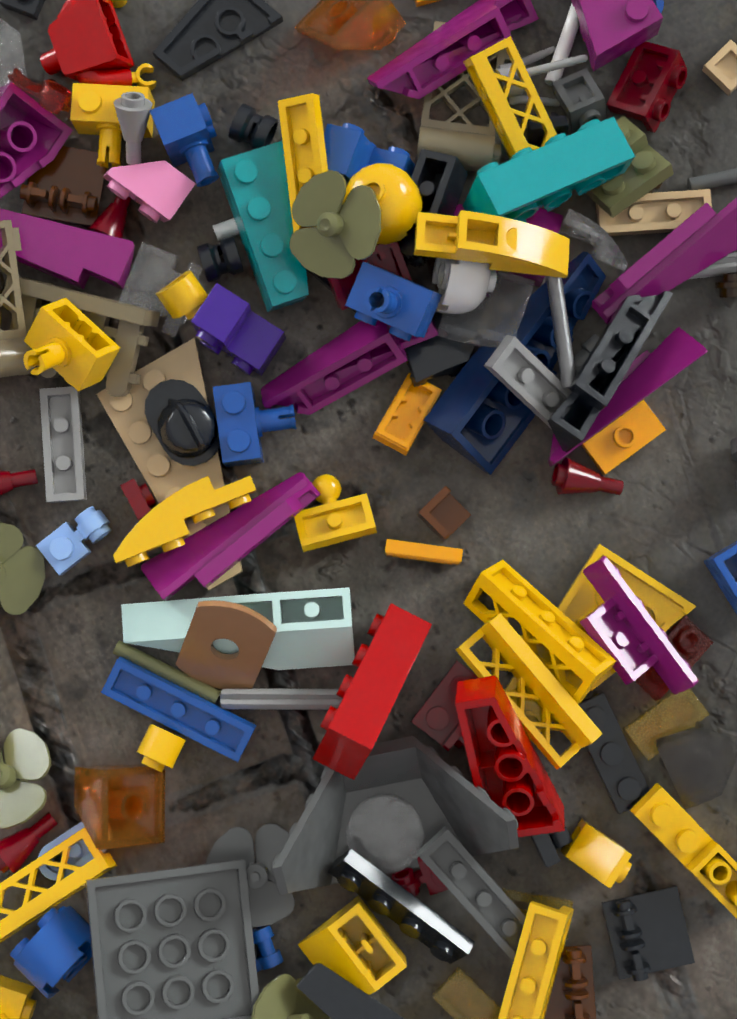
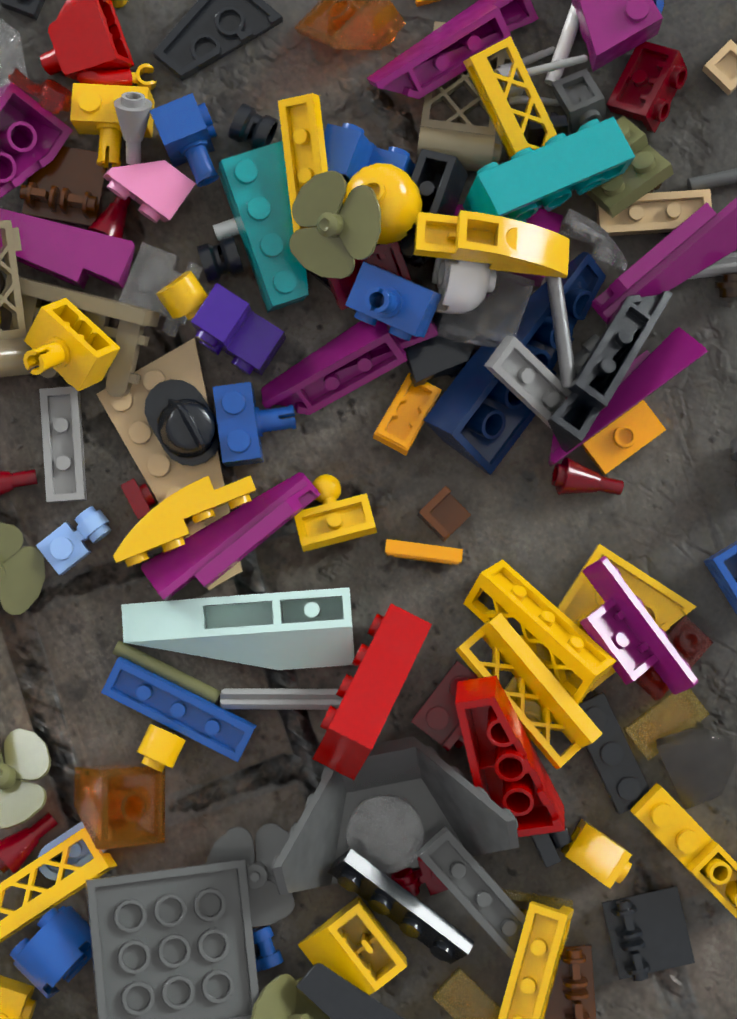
(228, 621): medium nougat piece -> none

